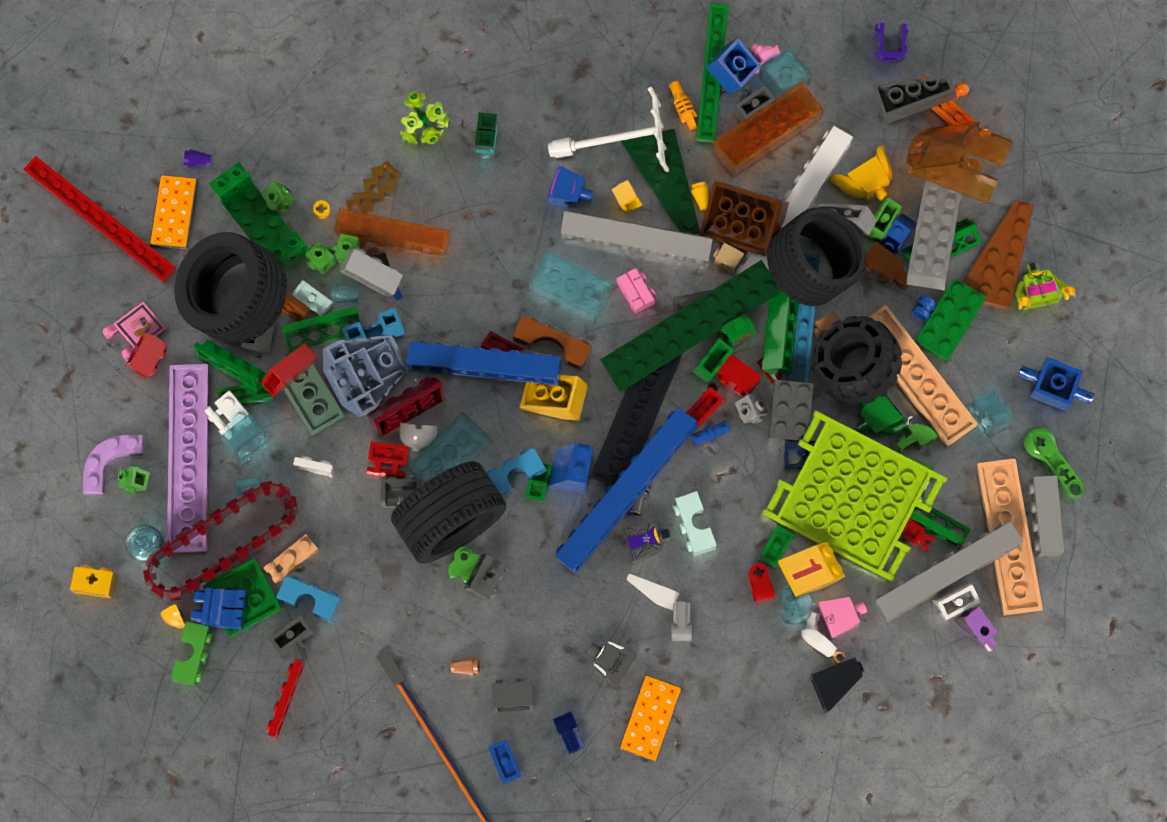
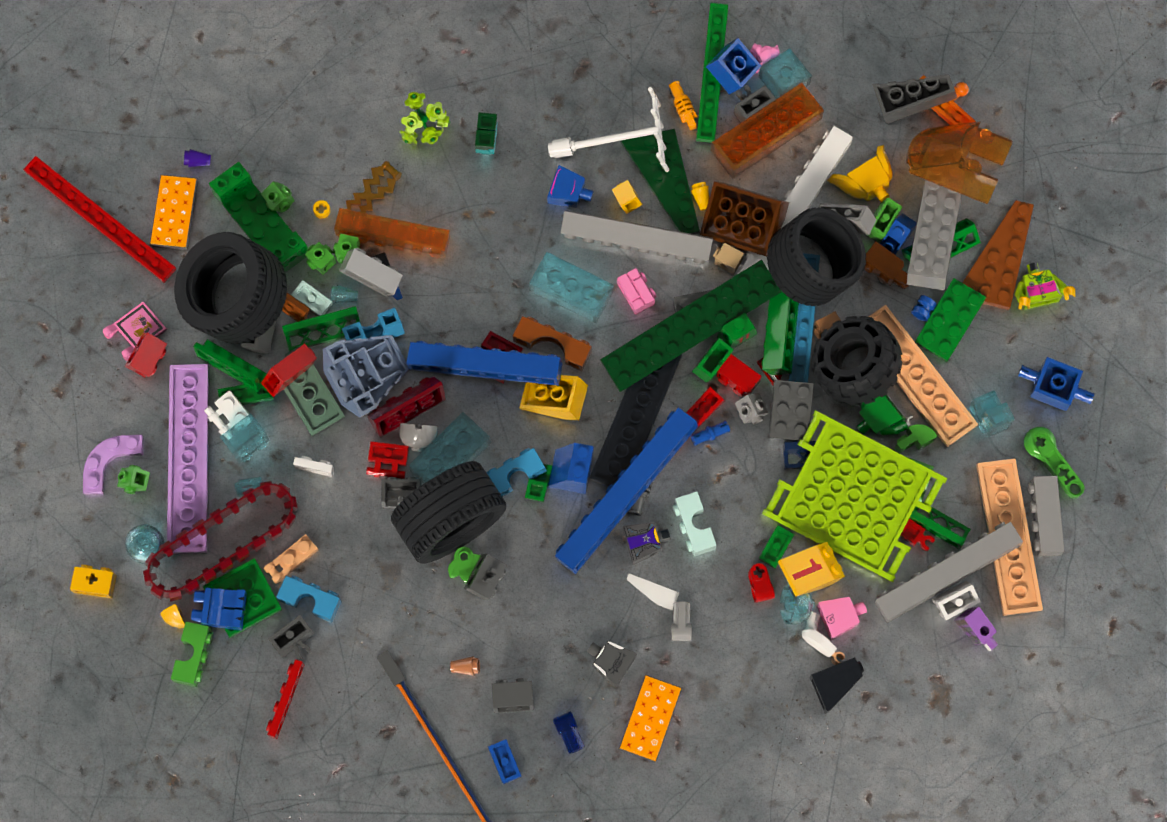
(890, 56): dark purple piece -> none

